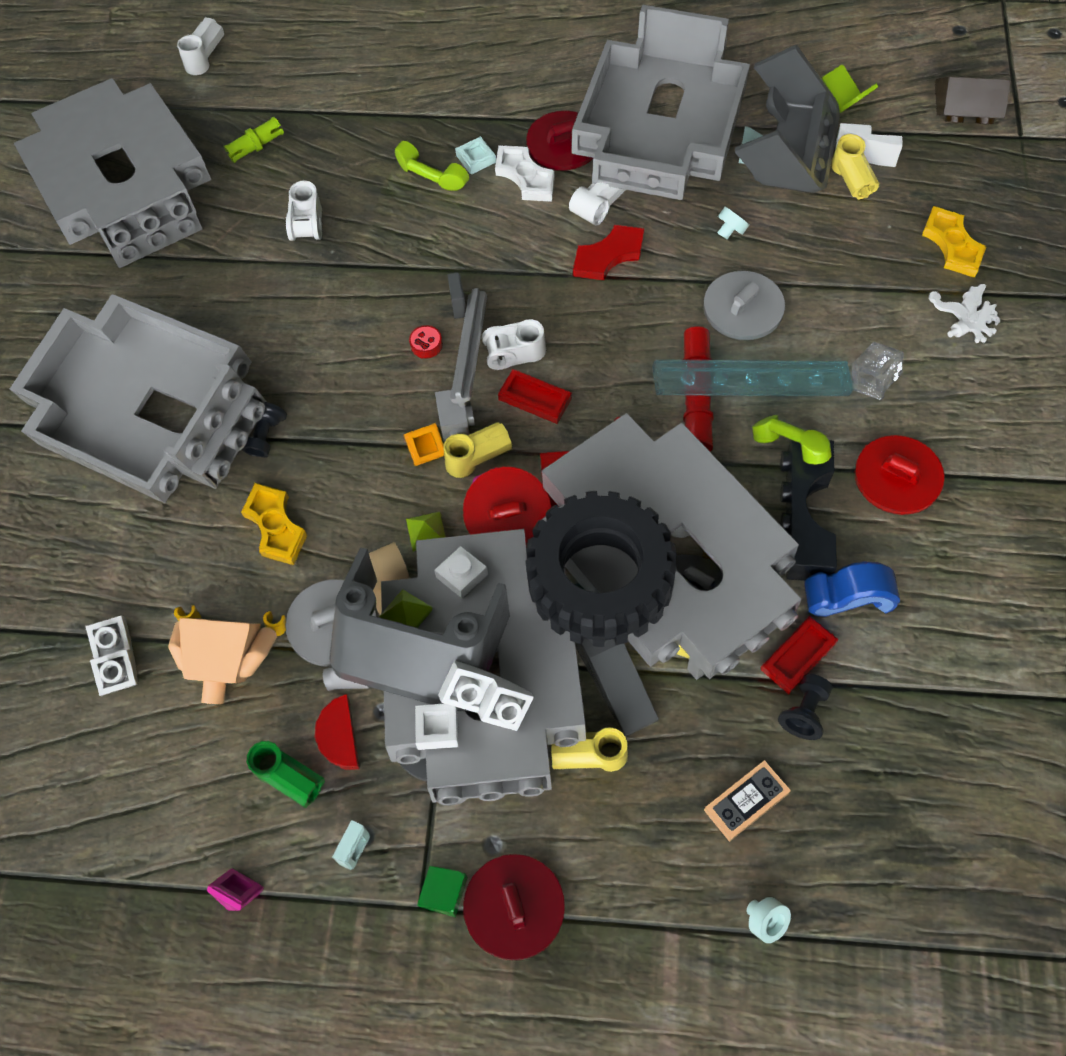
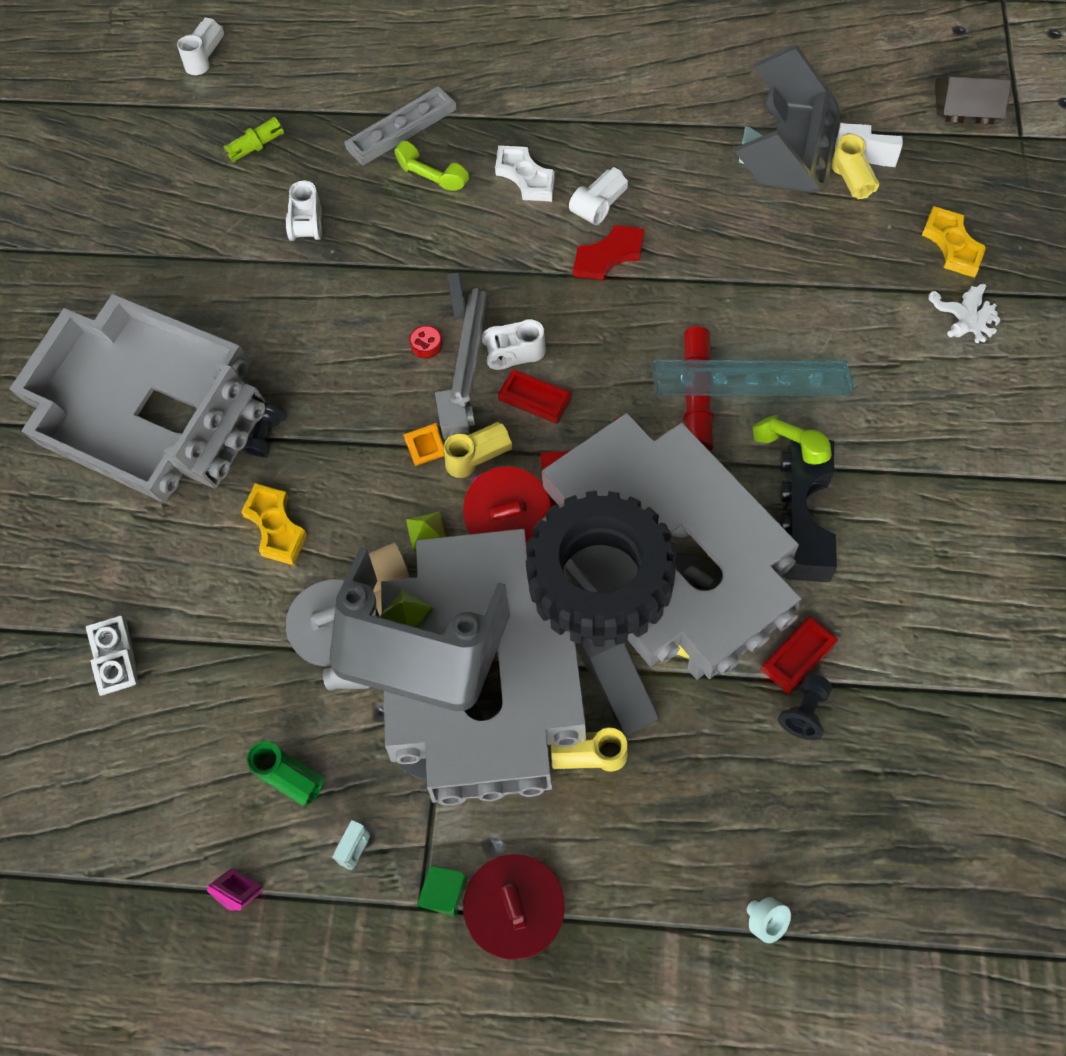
(130, 215): light grey panel -> none
(220, 649): light nougat torso -> none
(336, 734): red tile -> none
(400, 125): none -> light grey tile
(436, 726): white plate -> none
(461, 572): white plate -> none
(475, 155): light aqua tile -> none
(487, 694): white slope -> none
(551, 141): dark red shield -> none
(652, 150): light grey panel -> none
(732, 223): light aqua tile -> none
(744, 305): light grey shield -> none
(747, 800): tile -> none
(844, 88): lime bracket -> none
(851, 588): blue animal -> none
(876, 370): clear brick -> none
(899, 474): red shield -> none

